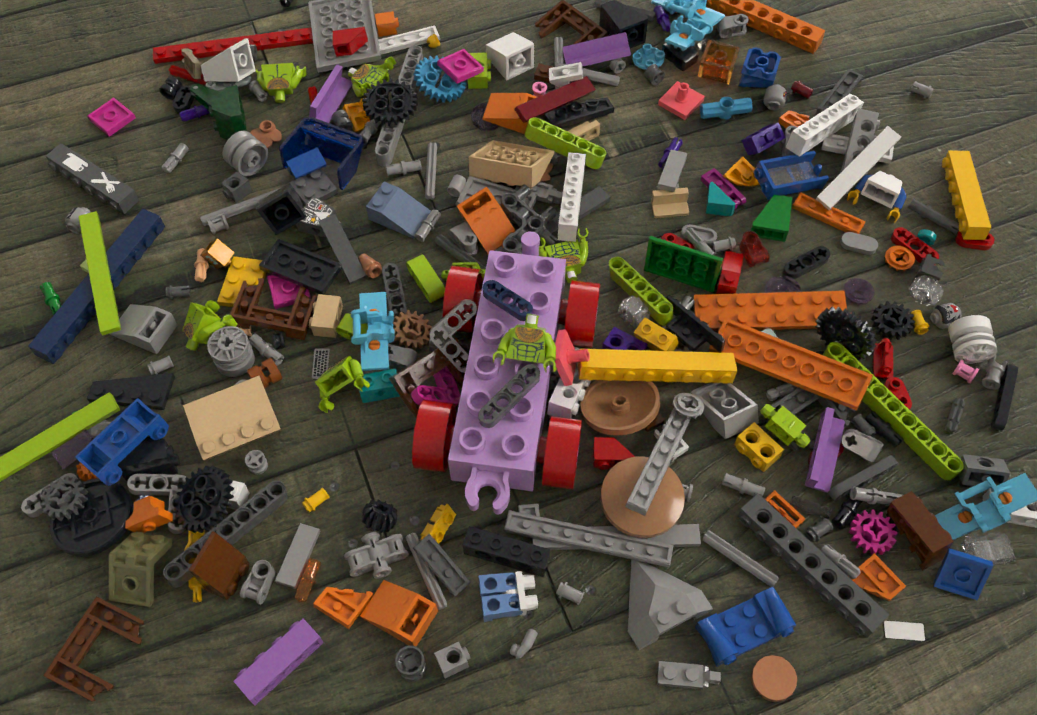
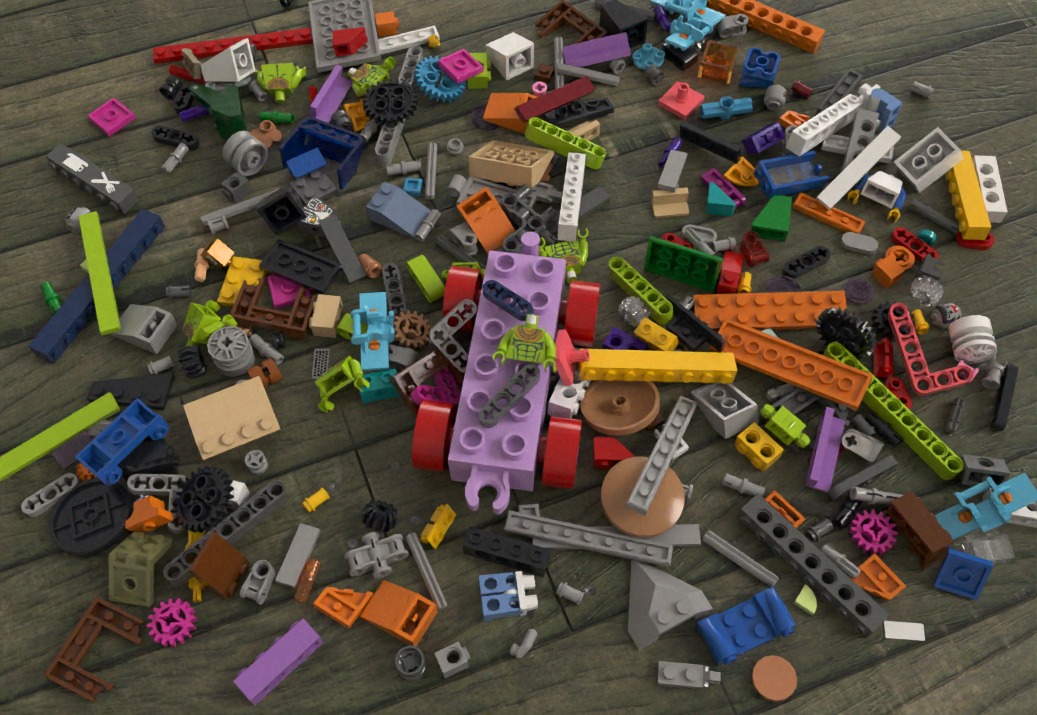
(65, 497): dark grey gear -> none
(169, 133): none -> black beam
(175, 631): none -> dark pink gear
(192, 361): none -> black gear
(277, 117): none -> green pin
(413, 186): none -> dark azure tile
(441, 565): dark grey tile -> none
(455, 146): none -> light grey plate
(564, 74): white slope -> none
(685, 399): light grey gear -> none
(710, 142): none -> black tile
(744, 283): none -> yellow pin
(806, 600): none -> yellowish green tile
(880, 102): none -> medium blue hips
(887, 271): none -> orange brick
(917, 357): none -> coral beam
(928, 159): none -> white brick
(991, 187): none -> white brick

